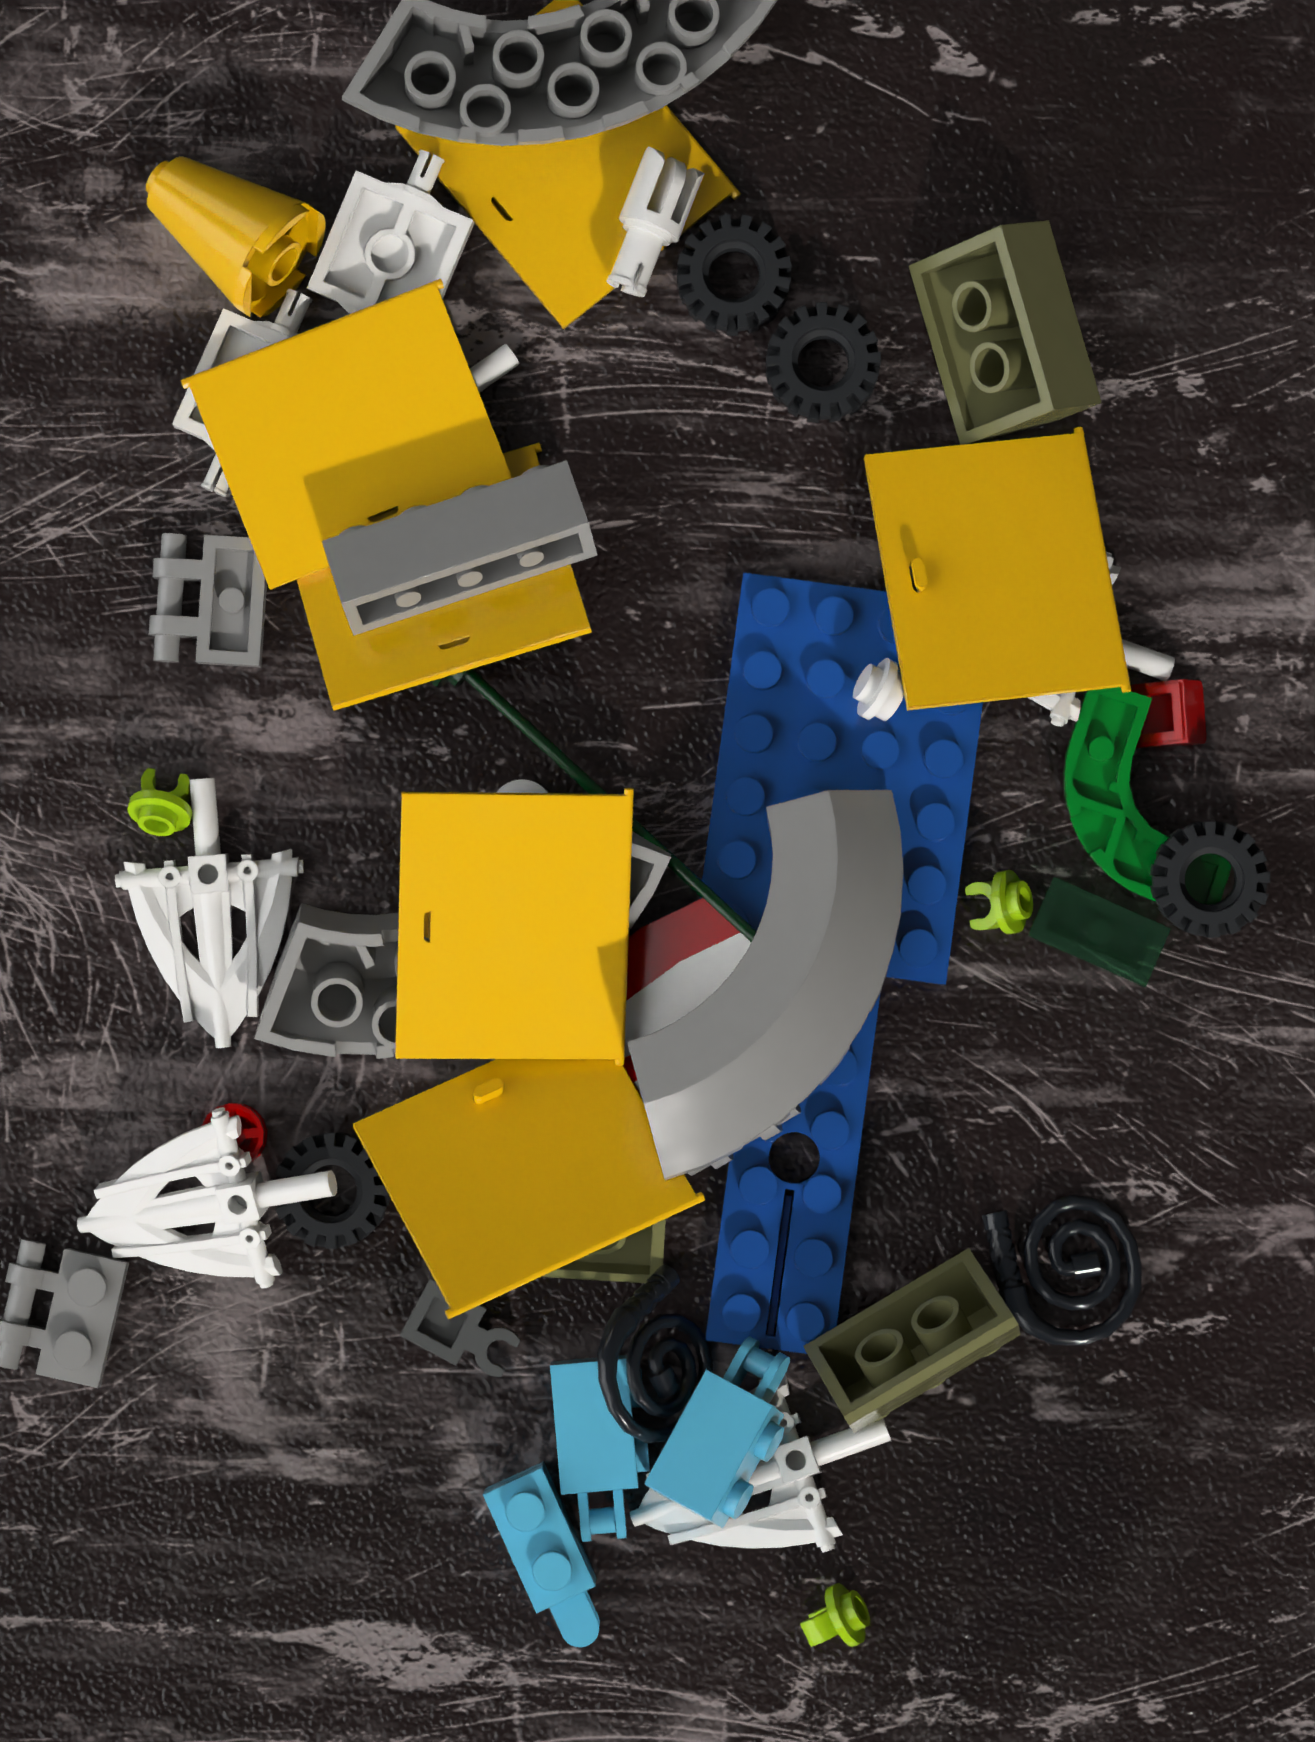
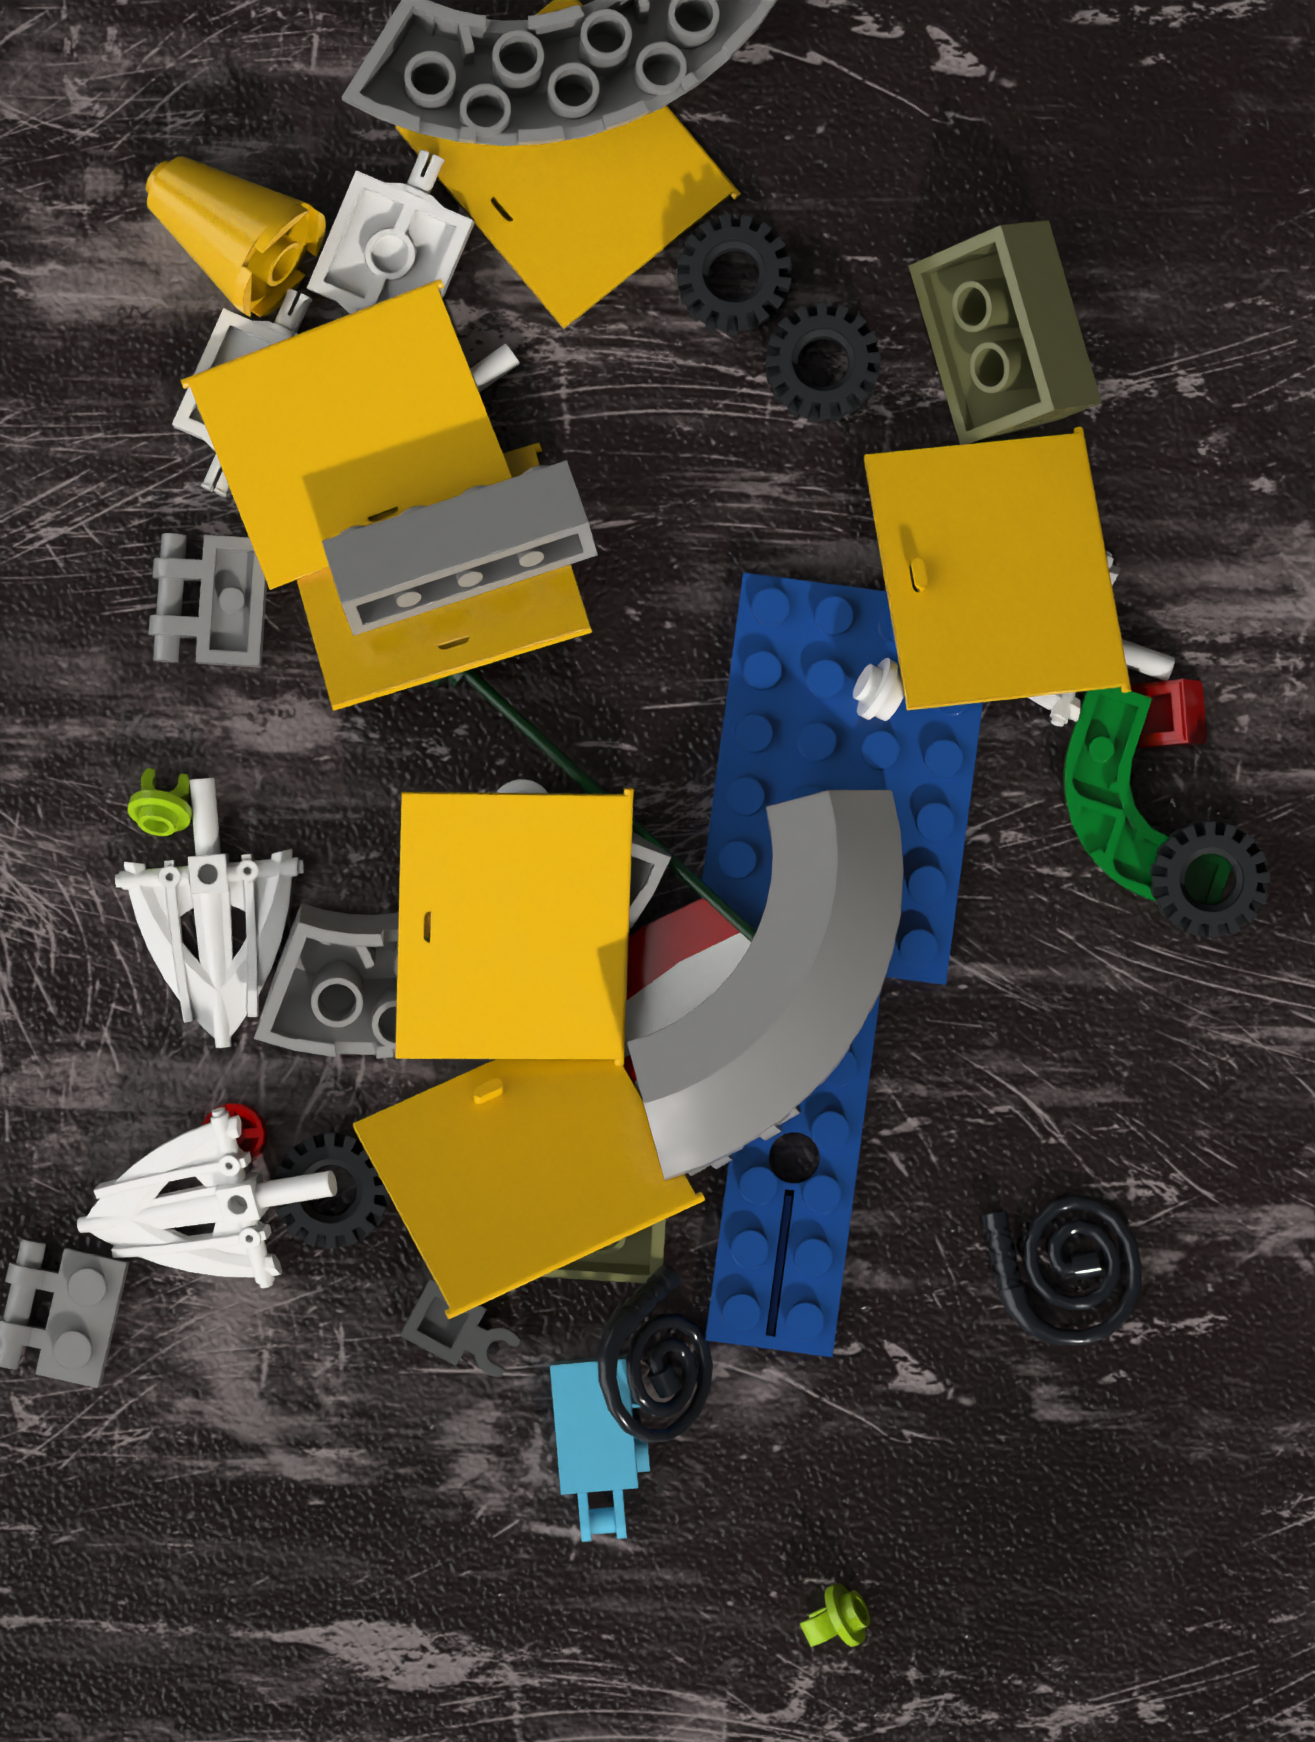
(546, 1551): medium azure brick -> none
(652, 217): white arm -> none
(723, 1438): medium azure brick -> none
(795, 1505): white bar -> none
(912, 1340): olive slope -> none
(1009, 900): lime plate -> none
(1098, 932): clear green plate -> none

